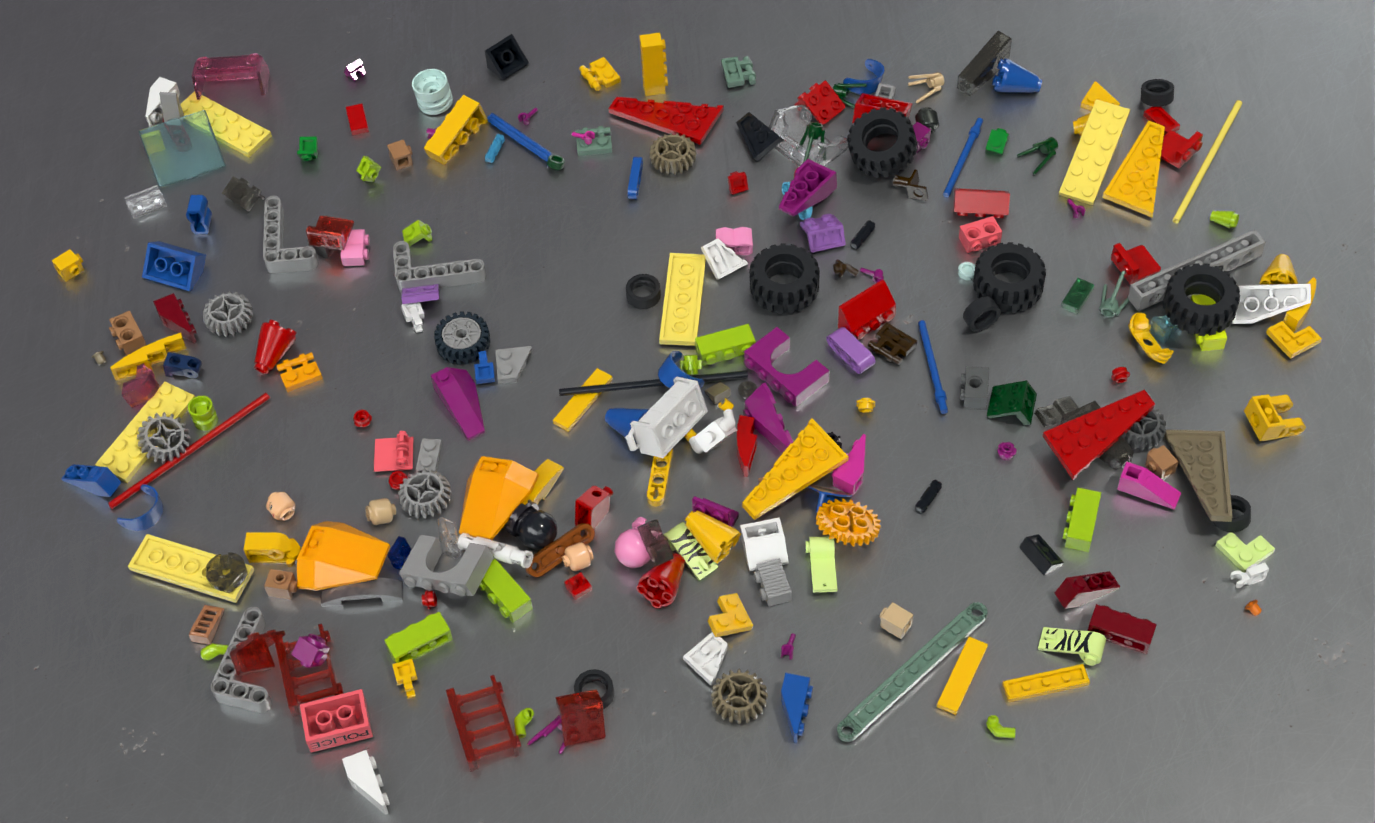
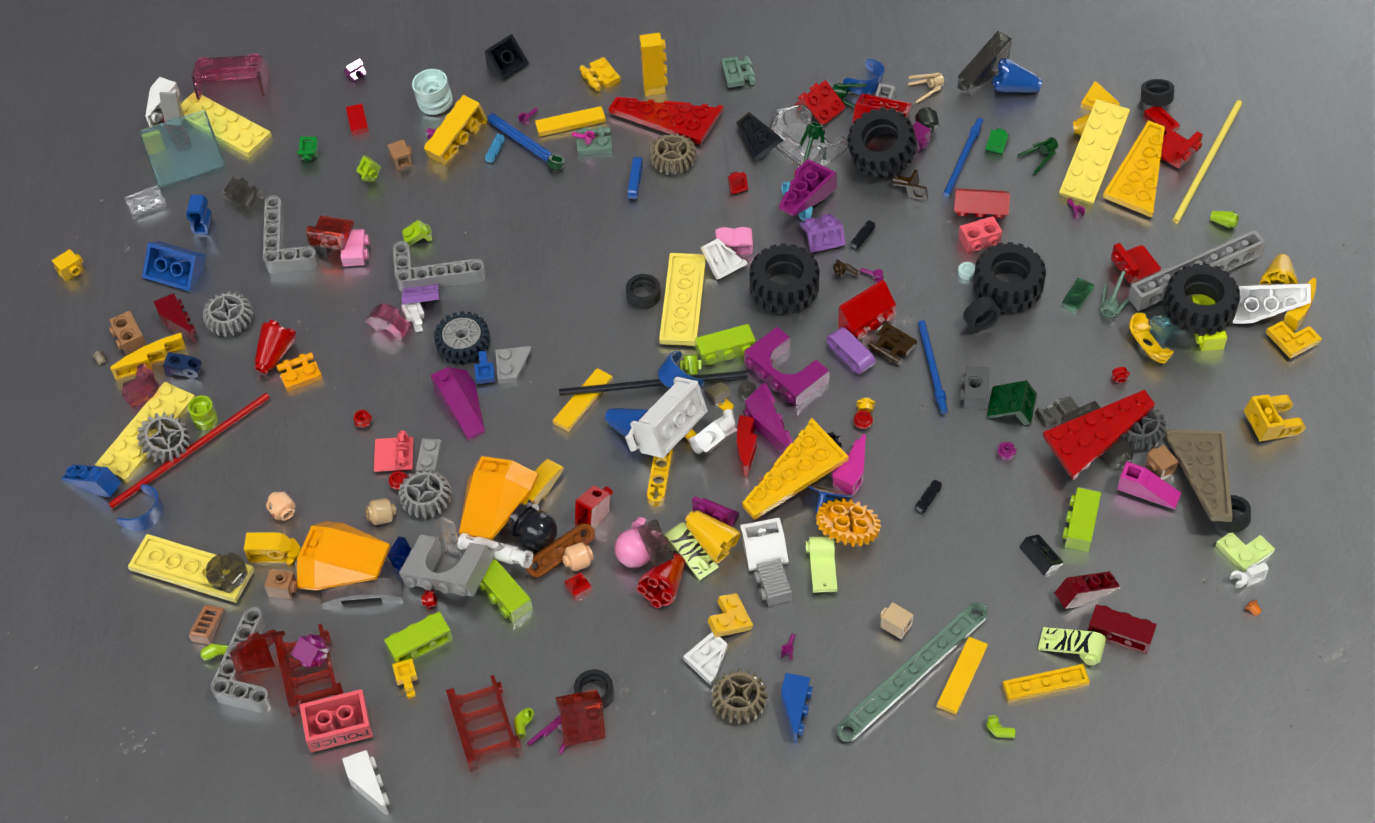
(387, 317): none -> clear pink brick
(570, 121): none -> yellow tile
(863, 419): none -> red plate

